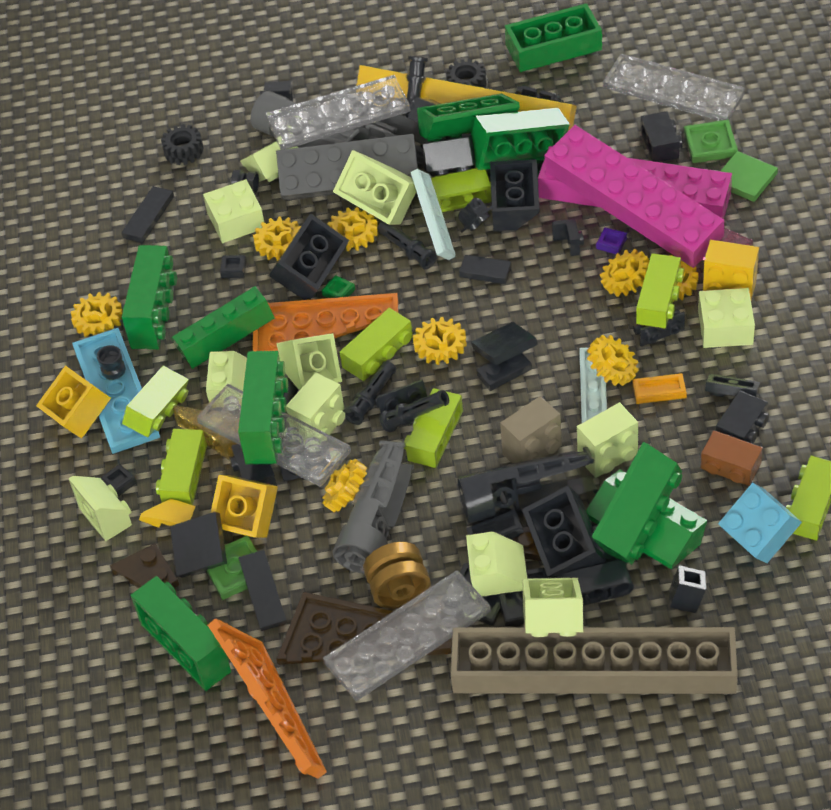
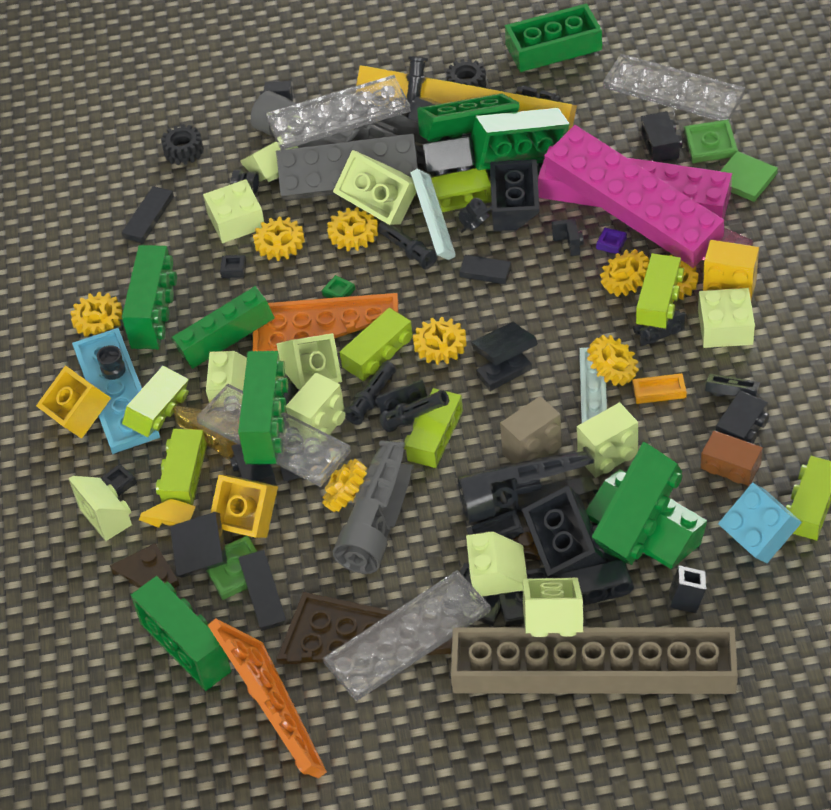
(309, 258): black brick -> none
(396, 574): pearl gold wheel -> none

